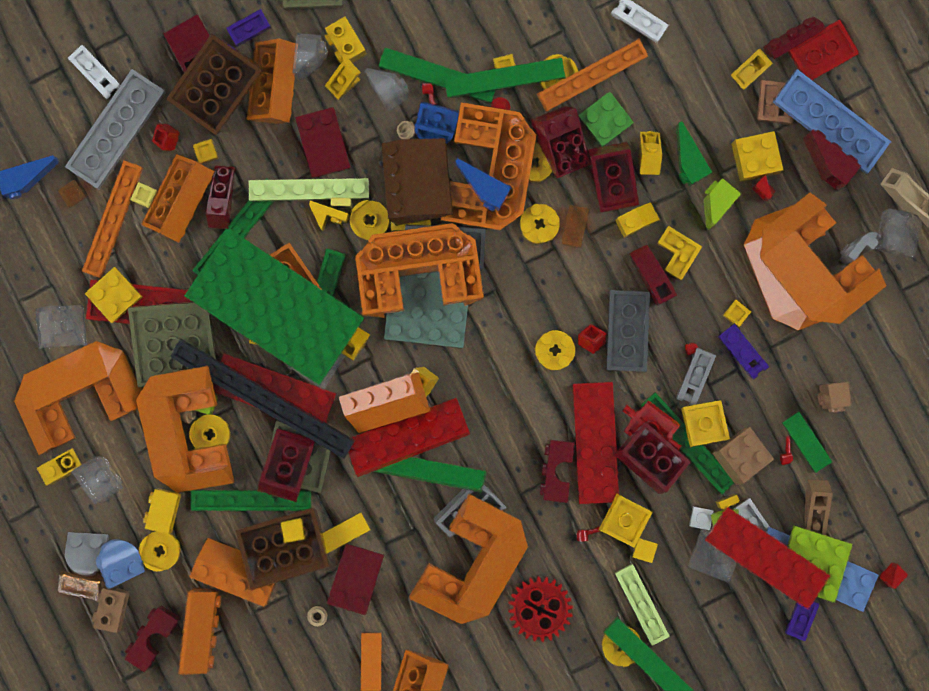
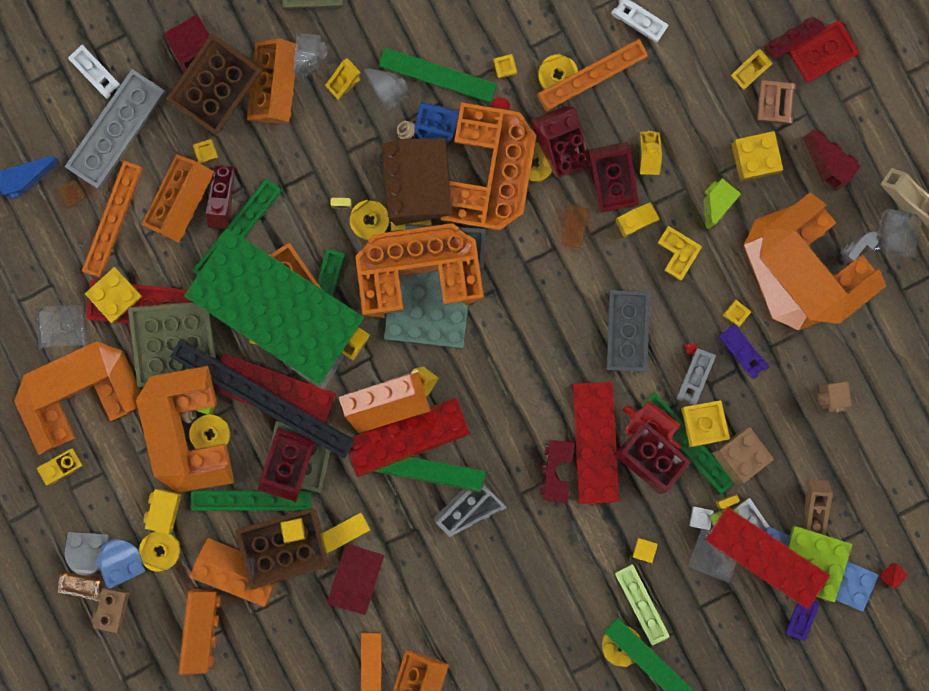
(98, 479): clear slope -> none
(141, 652): dark red arch -> none
(143, 195): light yellow tile -> none
(165, 137): red slope -> none
(248, 27): dark purple plate -> none
(308, 189): yellowish green plate -> none
(311, 618): tan plate -> none
(322, 213): yellow slope -> none
(323, 142): dark red slope -> none
(344, 40): yellow brick -> none
(427, 88): red hand -> none
(488, 189): blue slope -> none
(501, 551): orange slope -> none
(504, 78): green tile -> none
(538, 212): yellow plate -> none
(548, 341): yellow plate -> none
(549, 592): red gear -> none
(582, 535): red hand -> none
(592, 338): red slope -> none
(605, 119): bright green plate -> none
(625, 520): yellow plate -> none
(653, 275): dark red slope -> none
(691, 161): green slope -> none
(763, 189): red slope -> none
(787, 458): red hand -> none
(806, 442): green tile -> none
(821, 111): medium blue plate -> none

